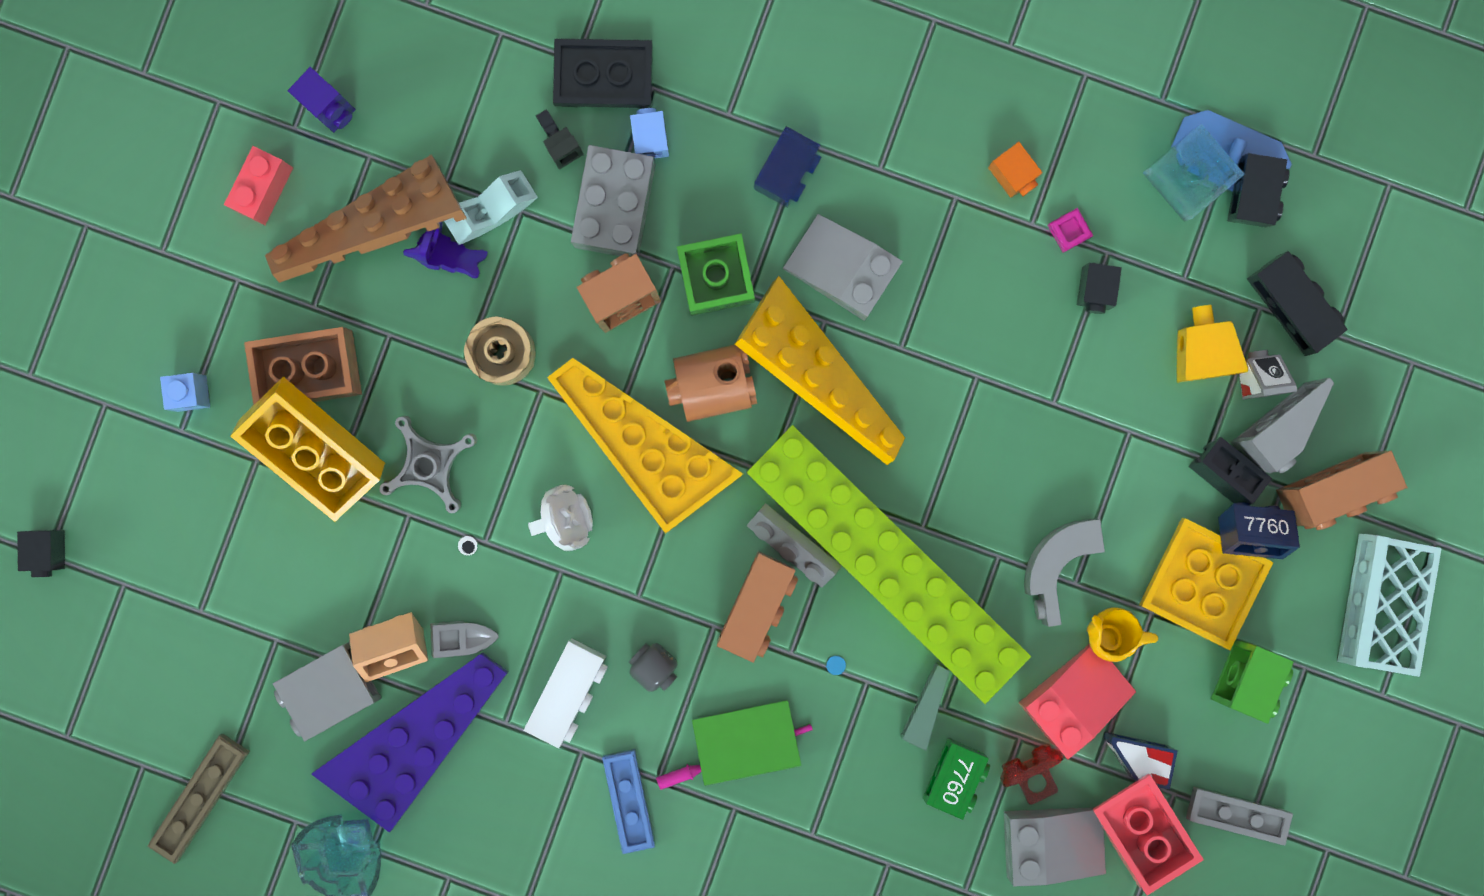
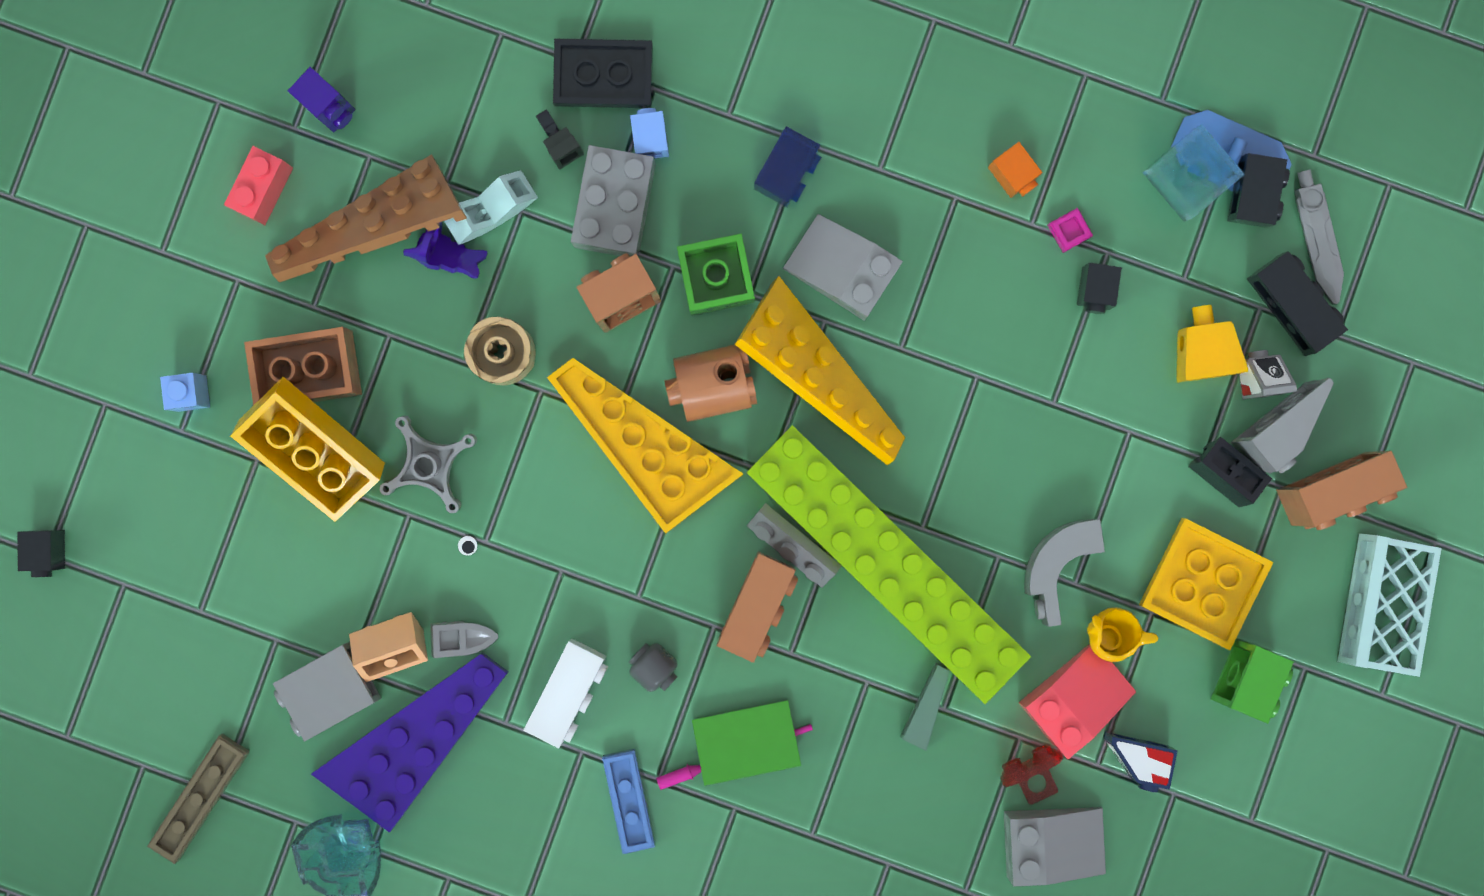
(564, 518): white tile -> none
(835, 665): dark azure sticker -> none
(956, 779): green brick -> none
(1147, 835): coral slope -> none
(1239, 816): light grey plate -> none
(1258, 531): dark blue brick -> none
(1319, 236): none -> light grey piece

